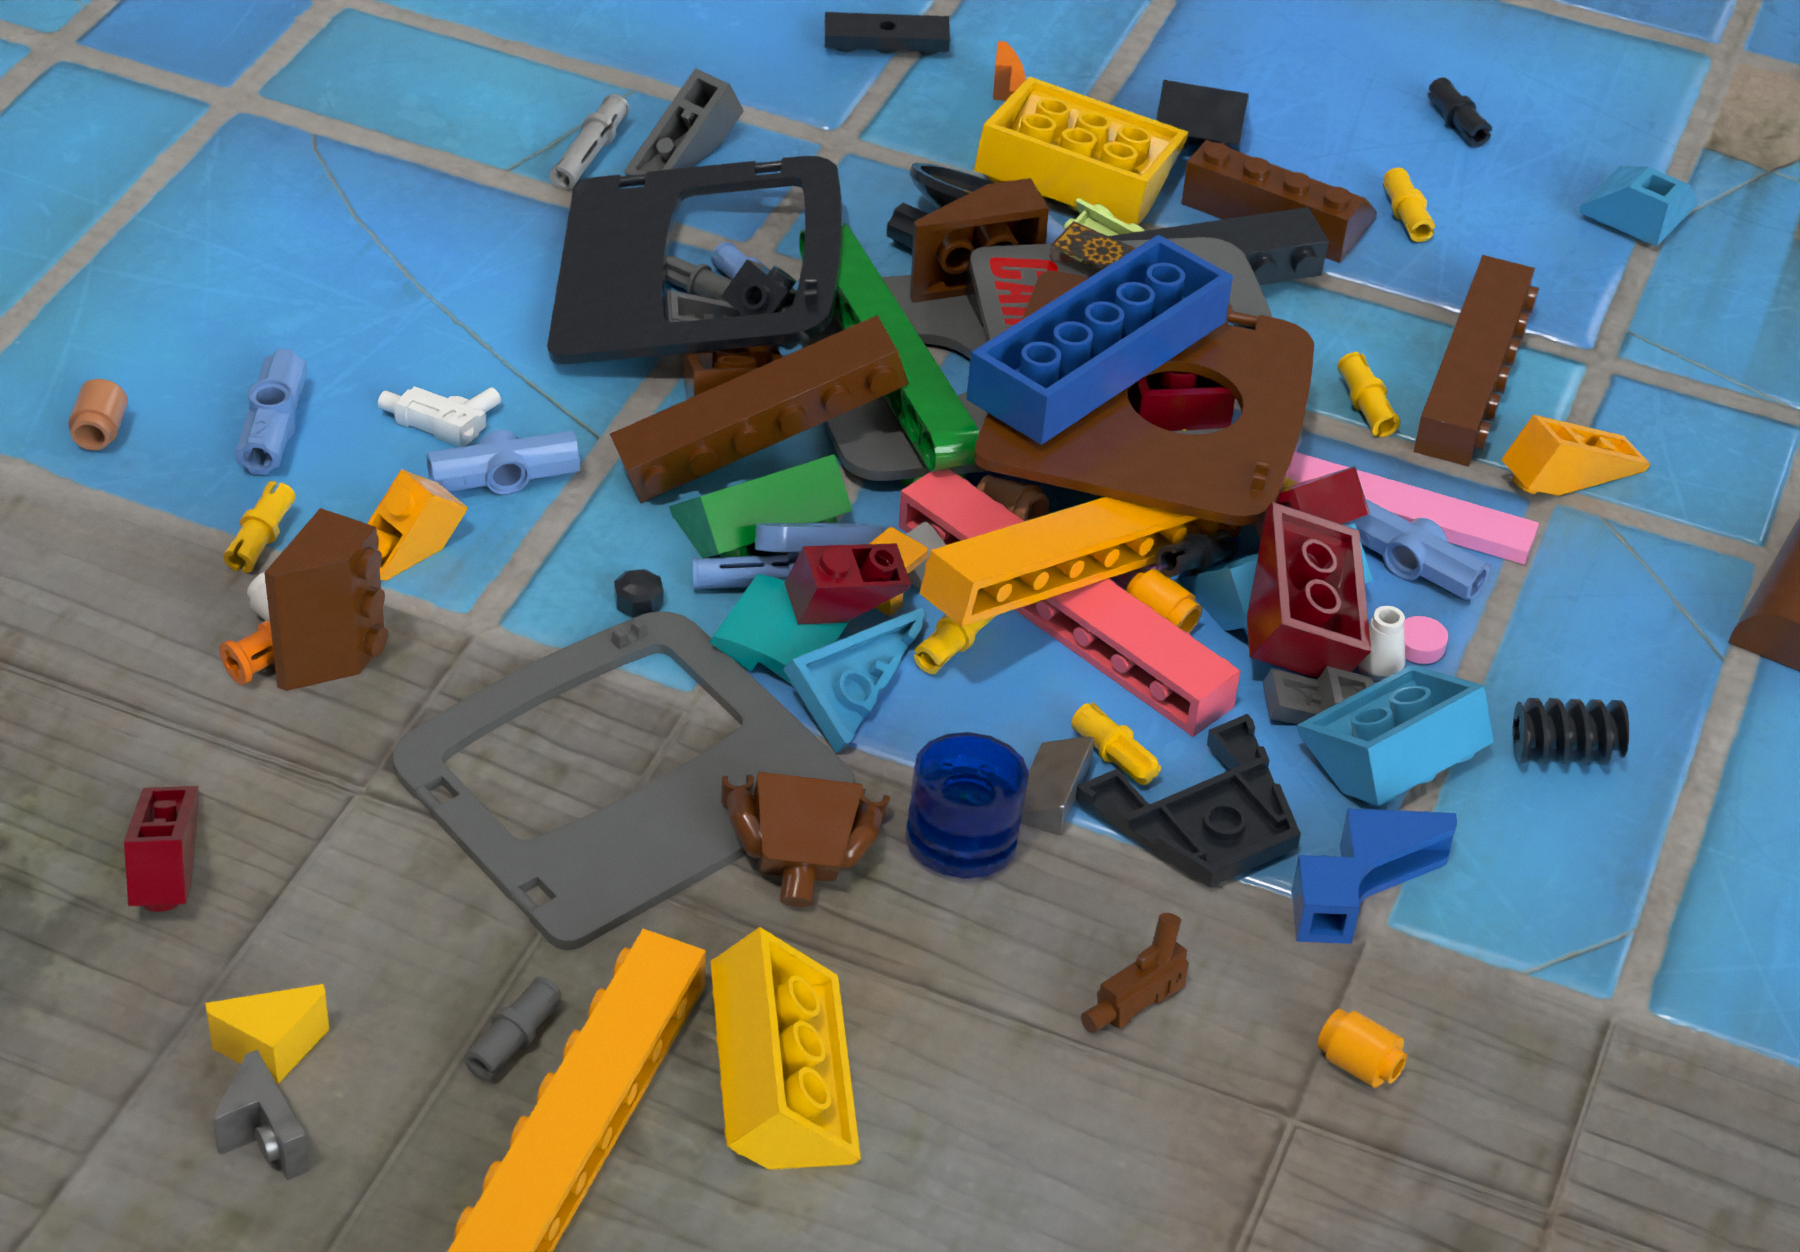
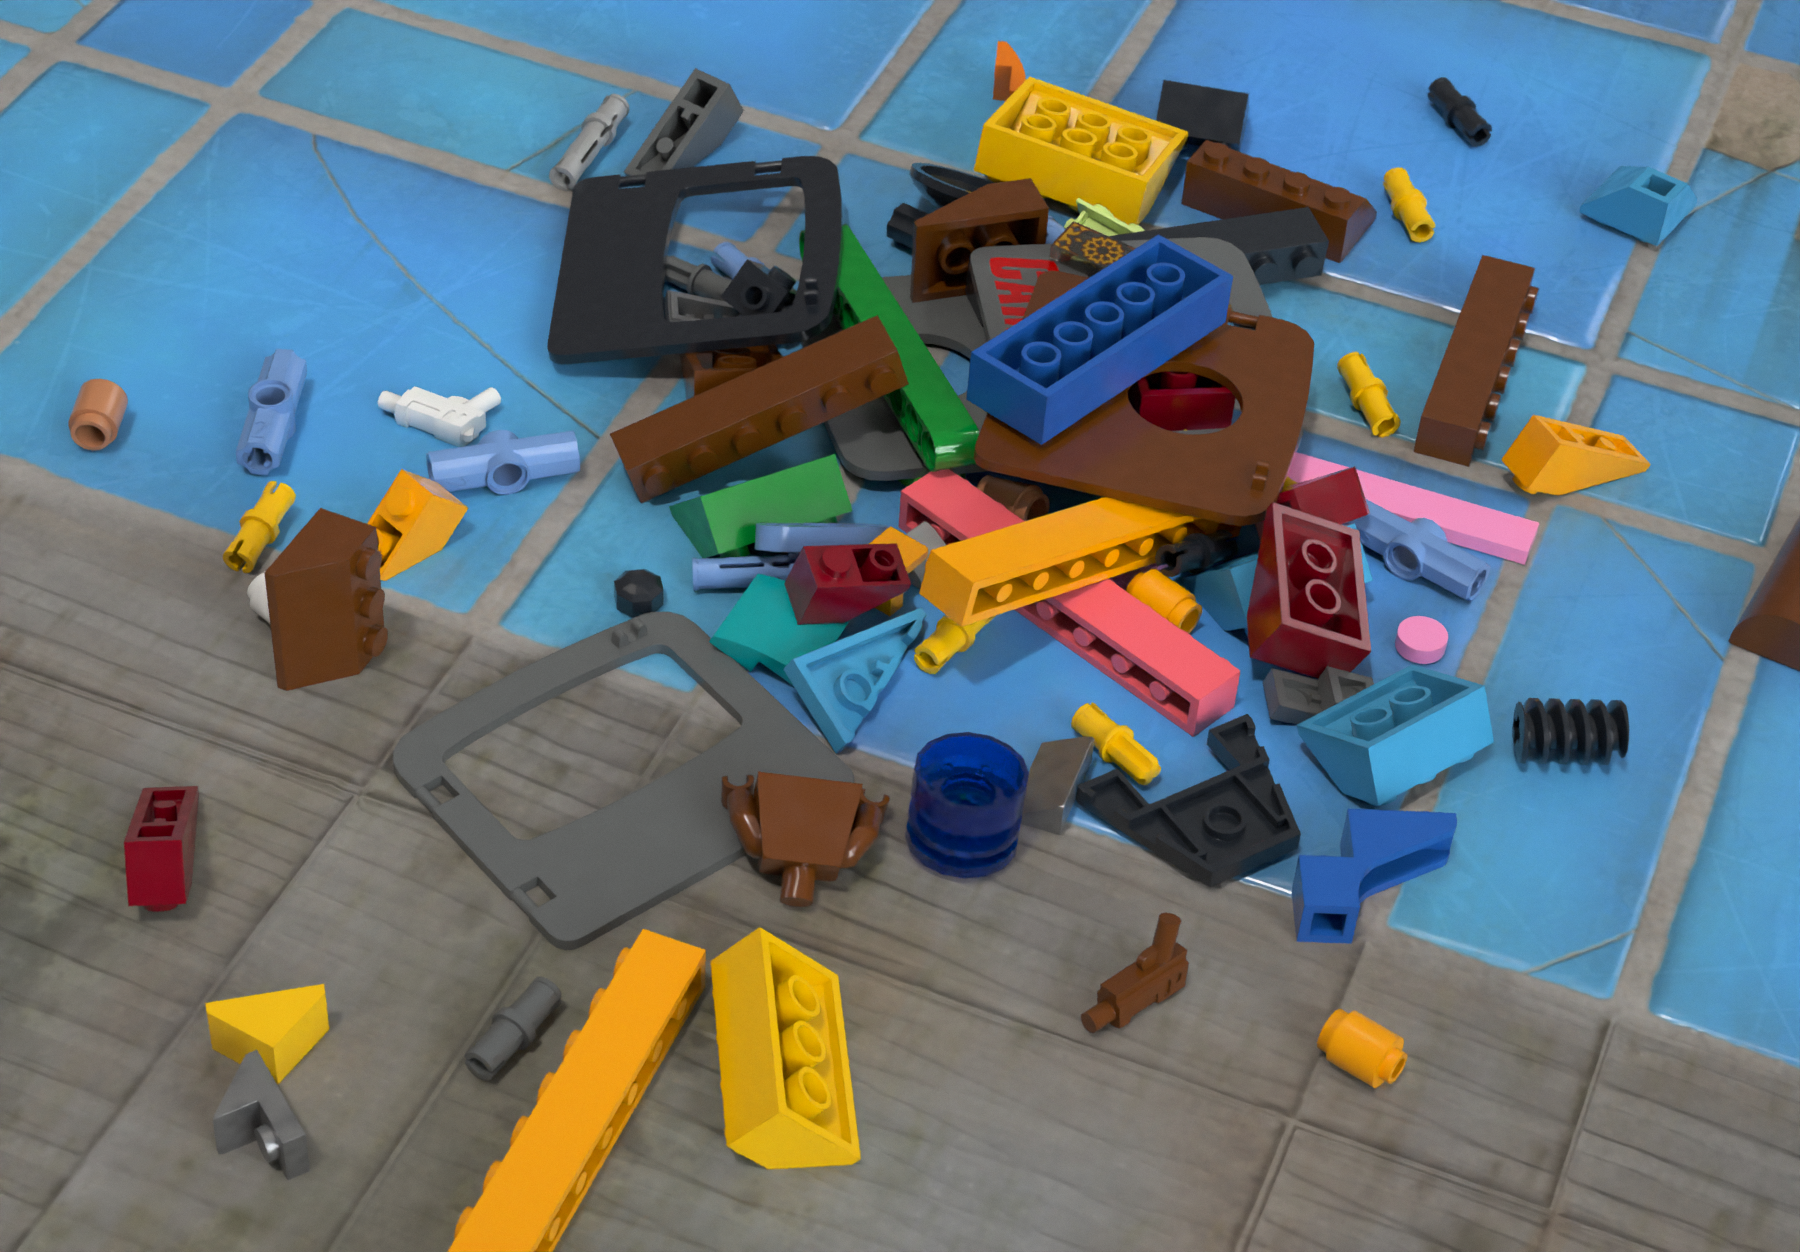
(248, 654): orange bush -> none
(887, 32): black tile -> none
(1387, 644): white cone -> none

